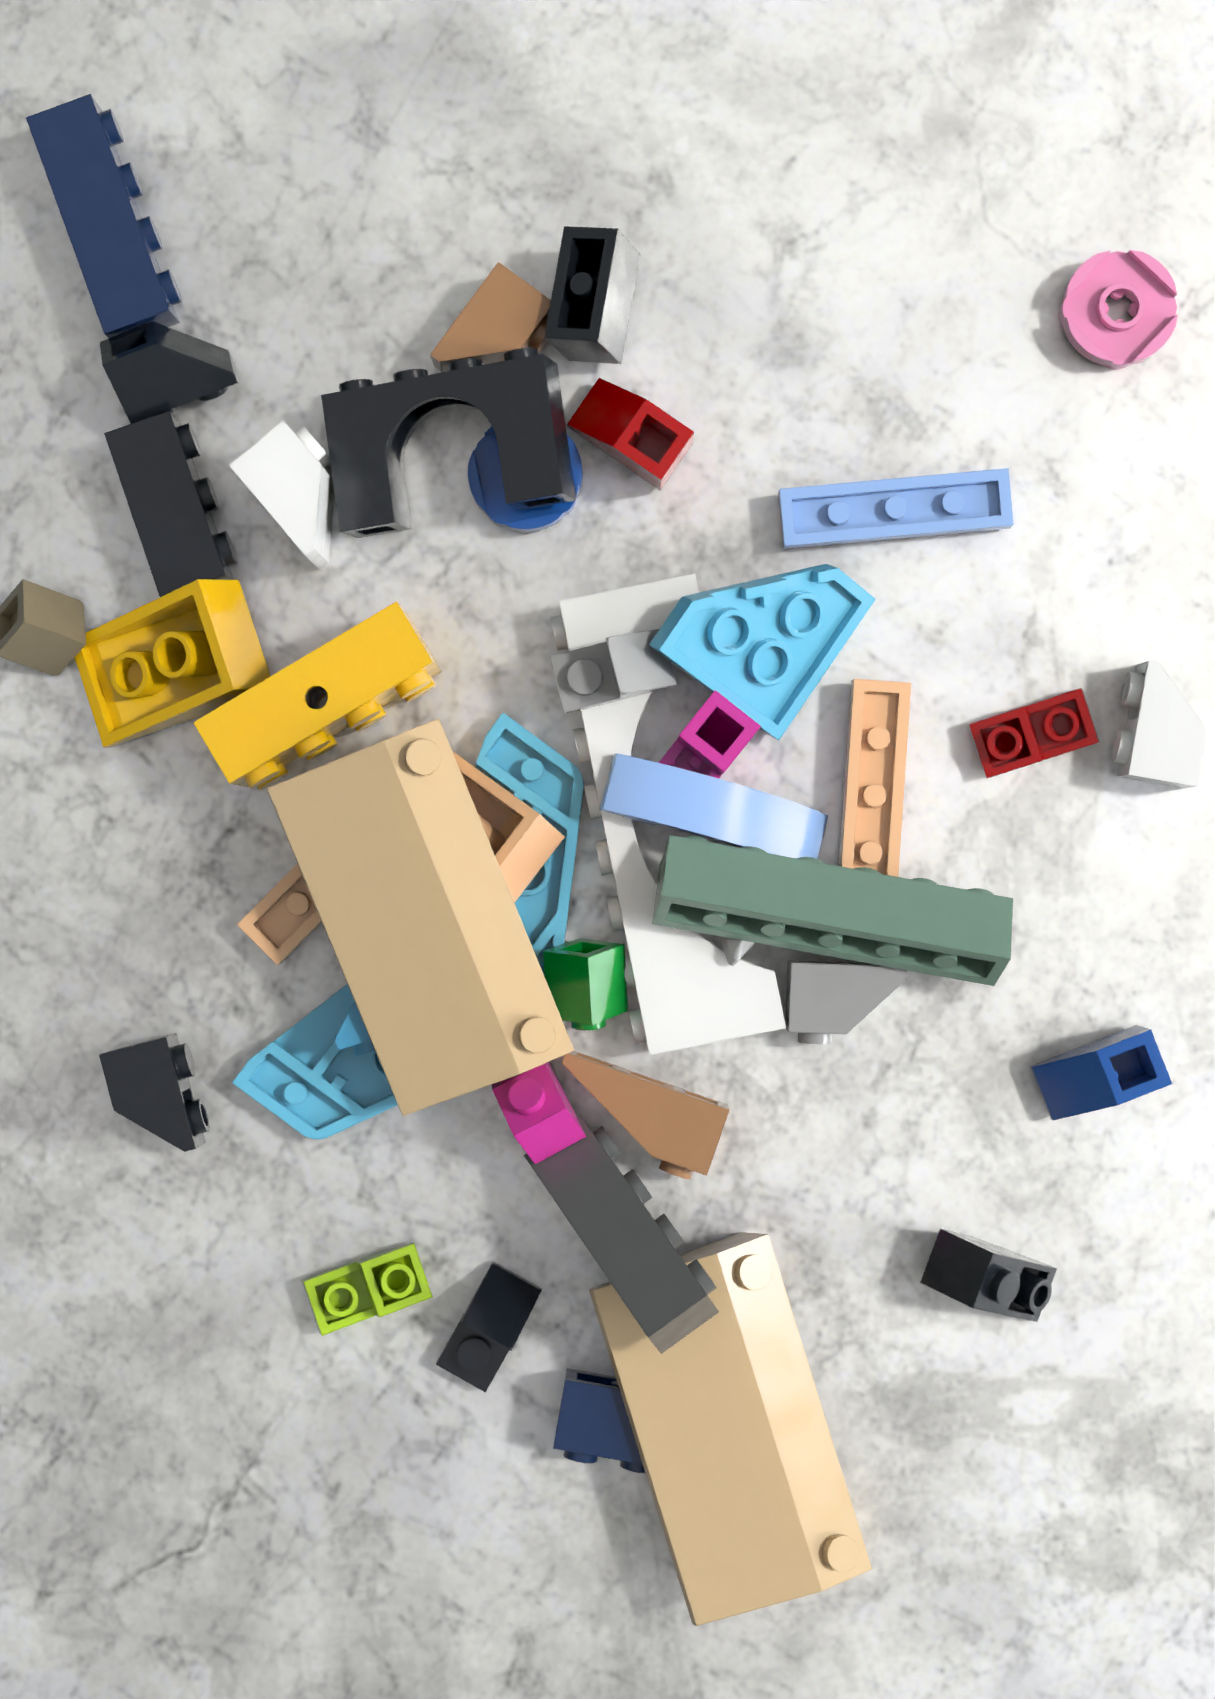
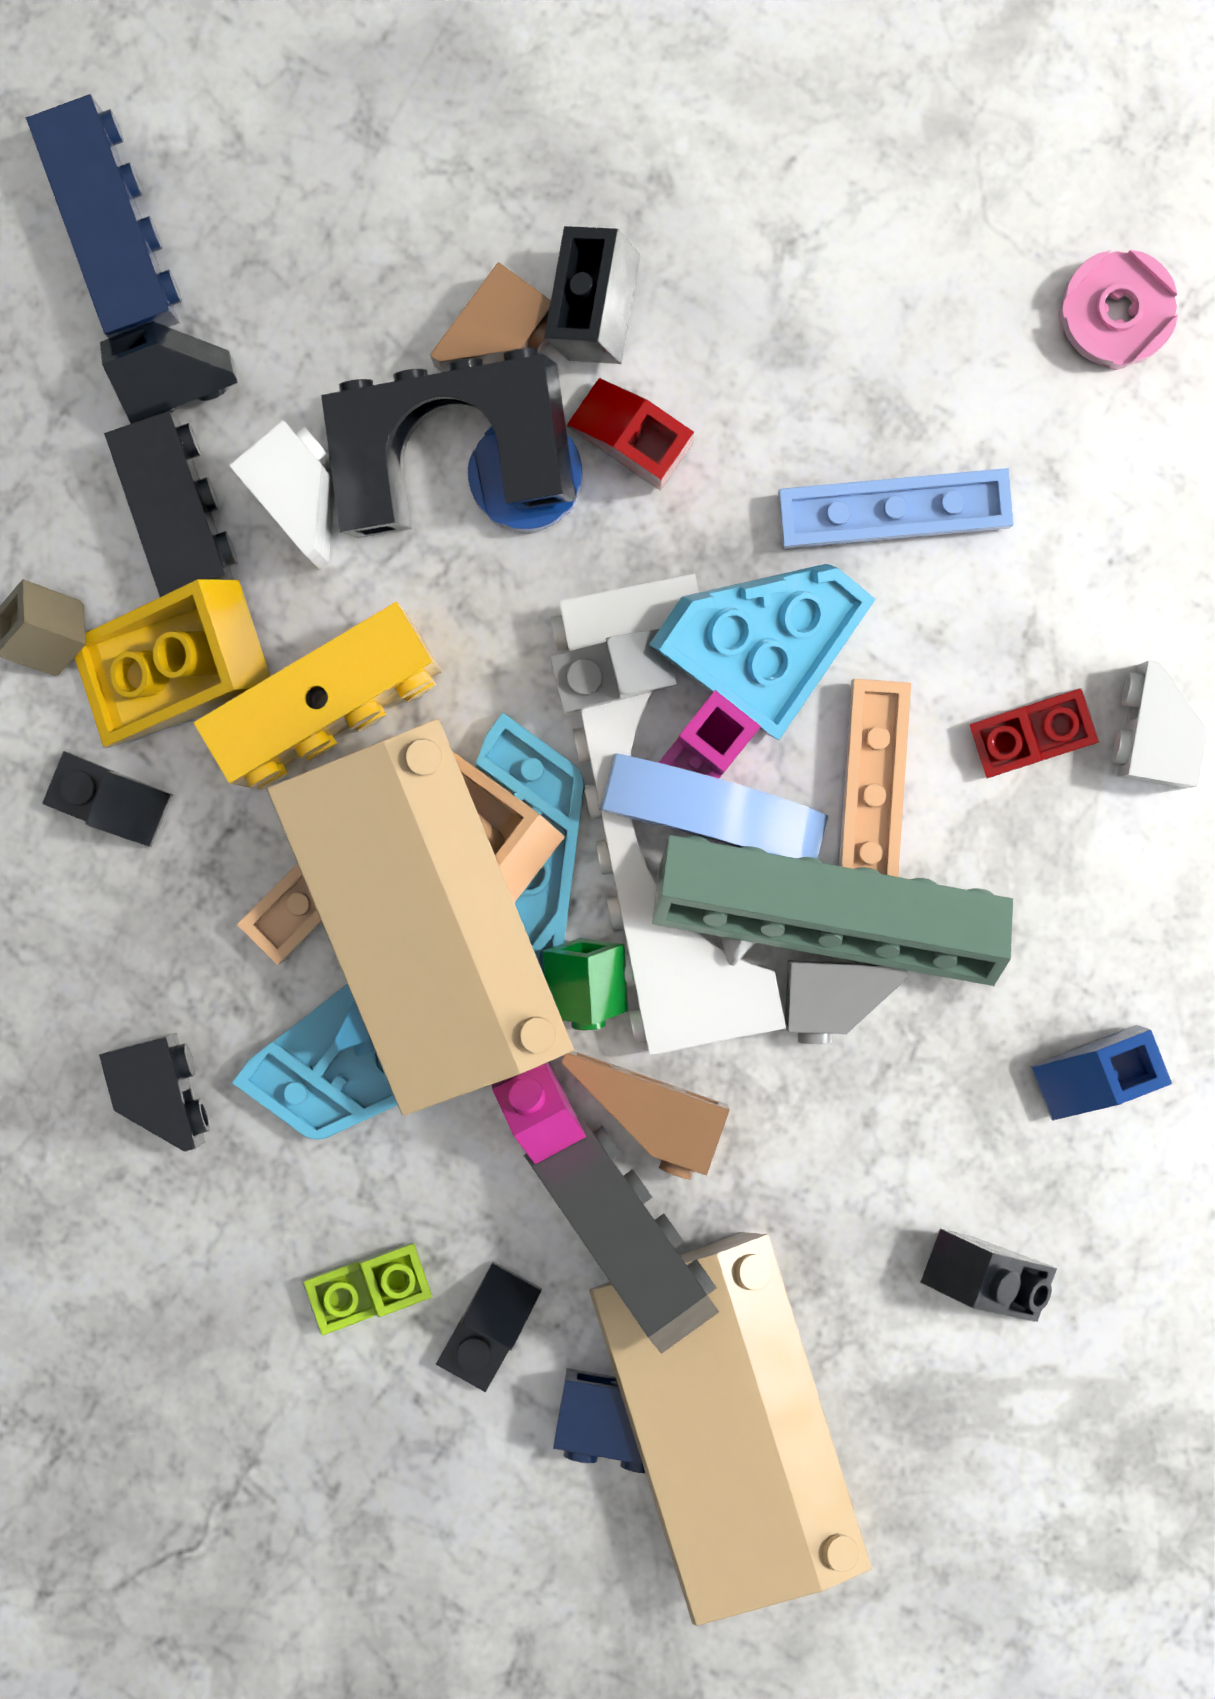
(107, 799): none -> black slope

